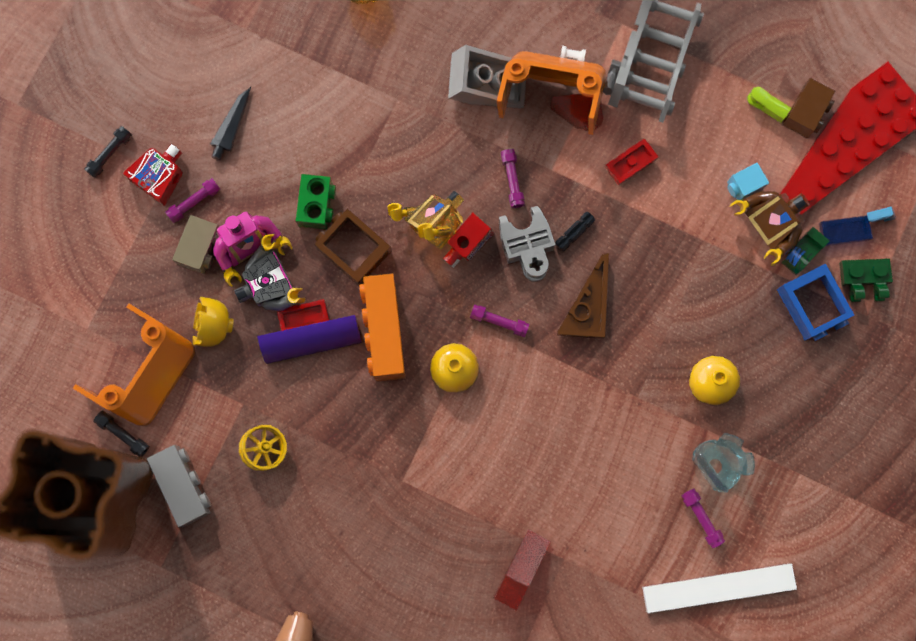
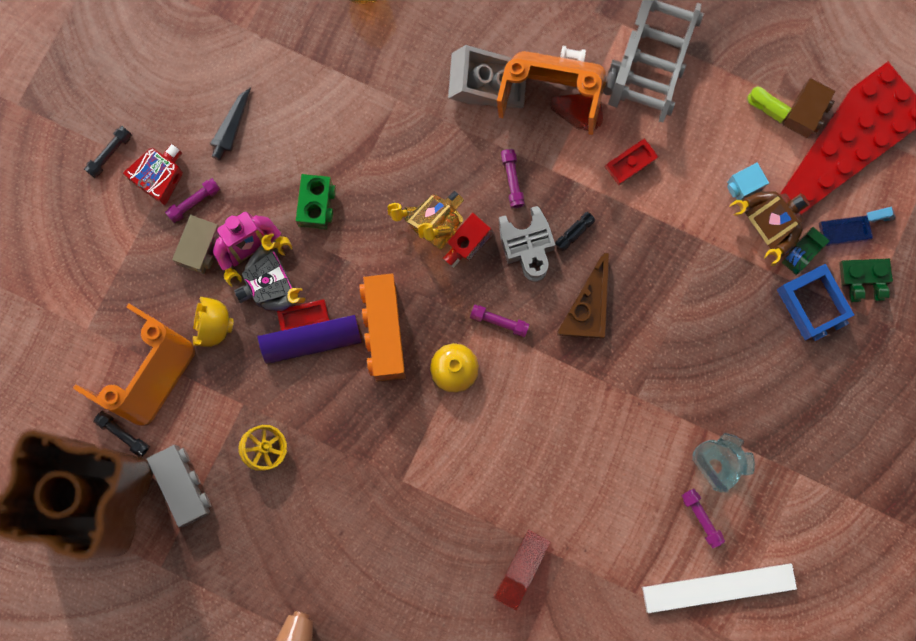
(369, 264): reddish brown window -> none
(714, 380): yellow cylinder -> none

